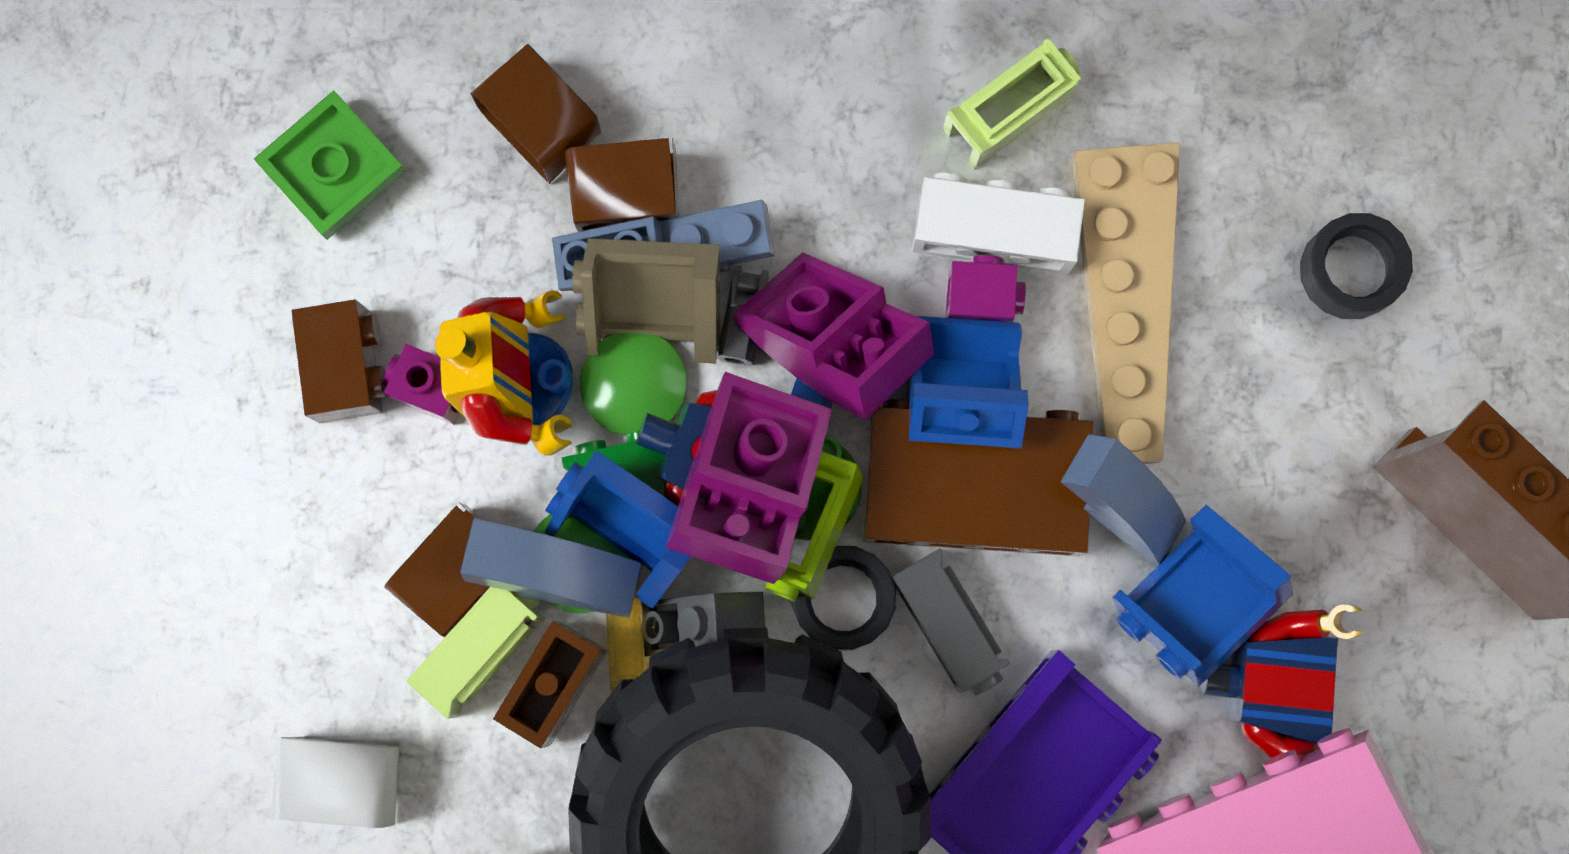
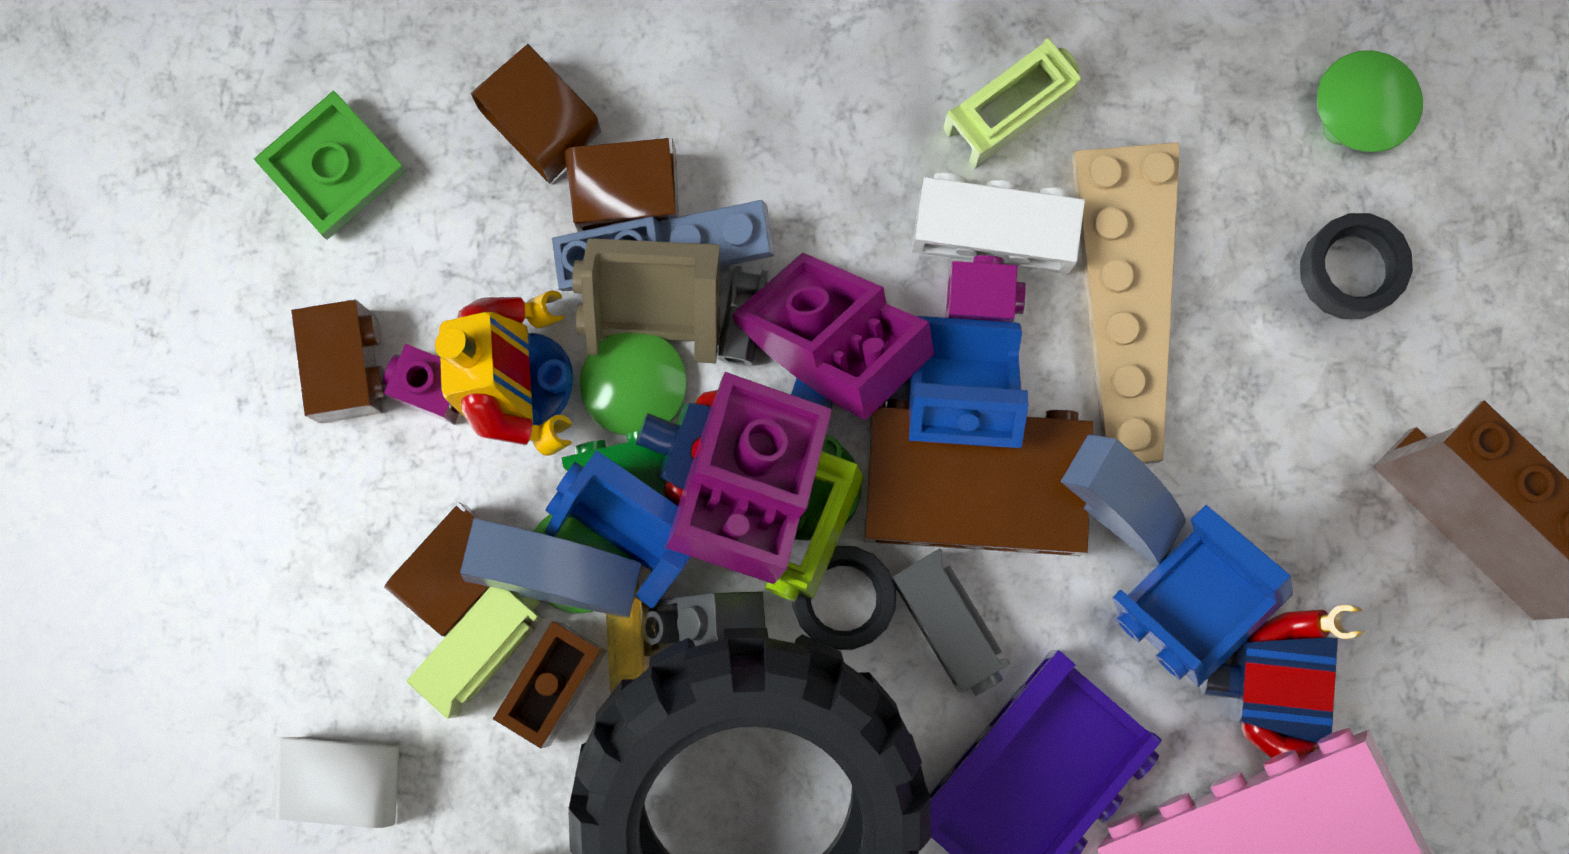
(1369, 101): none -> bright green dish

